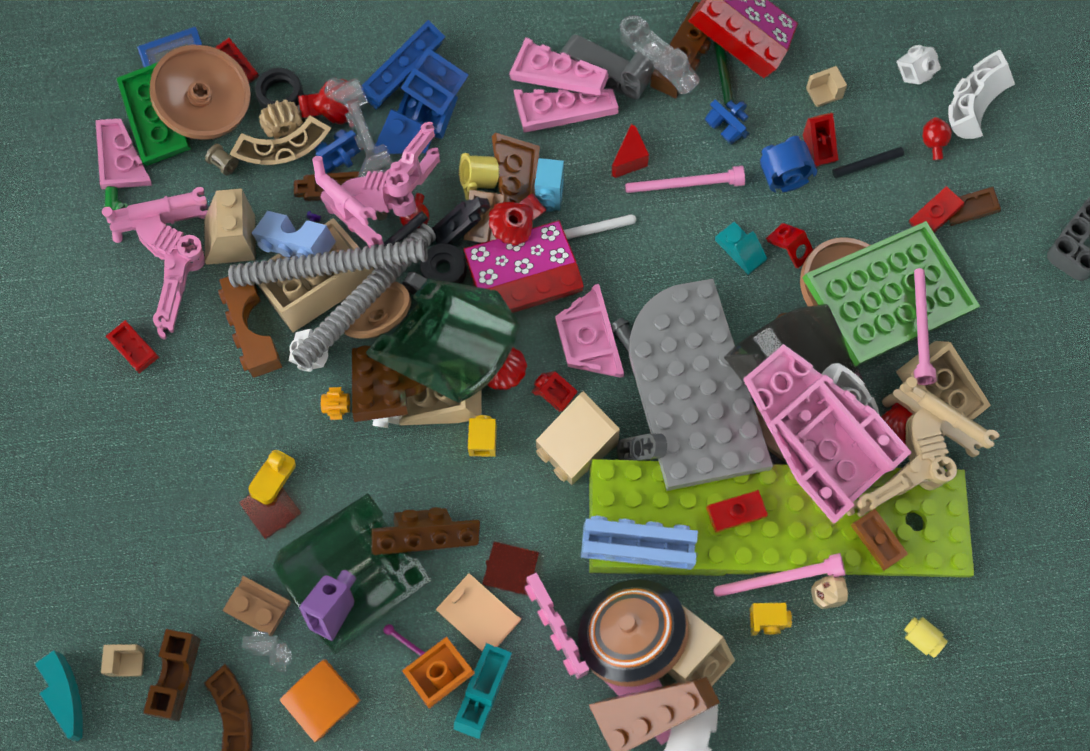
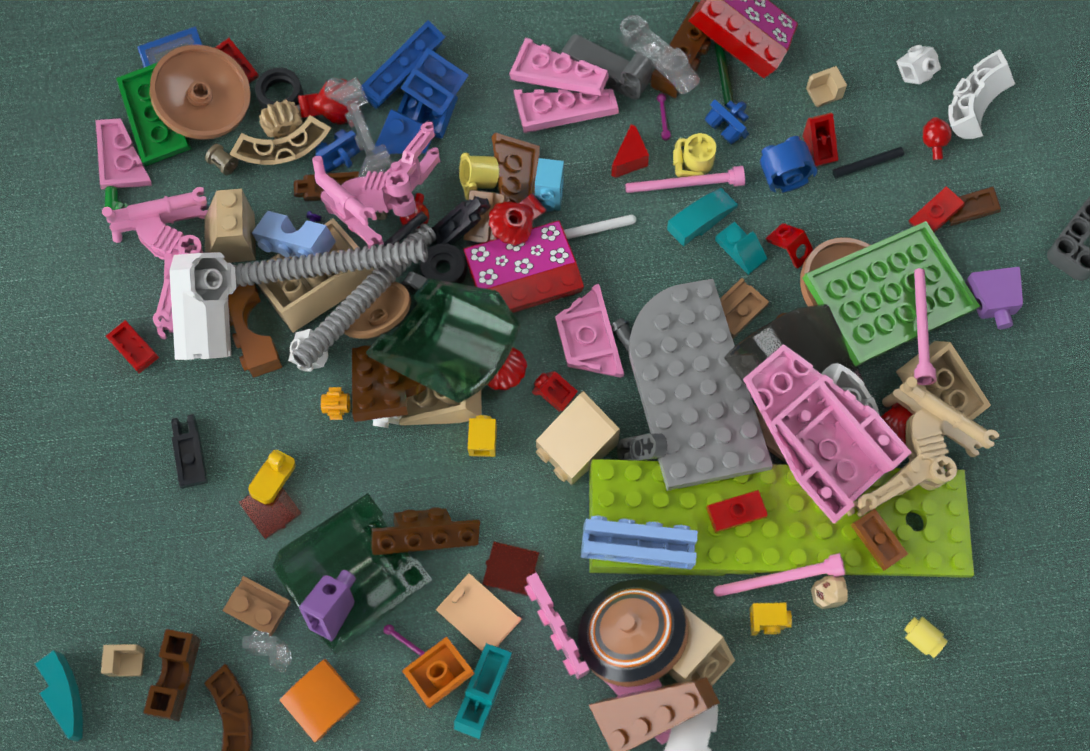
(188, 454): none -> black hinge
(200, 305): none -> white brick
(665, 135): none -> magenta hinge
(697, 155): none -> light yellow piece
(700, 216): none -> teal slope
(742, 306): none -> medium nougat plate
(997, 294): none -> medium lavender torso

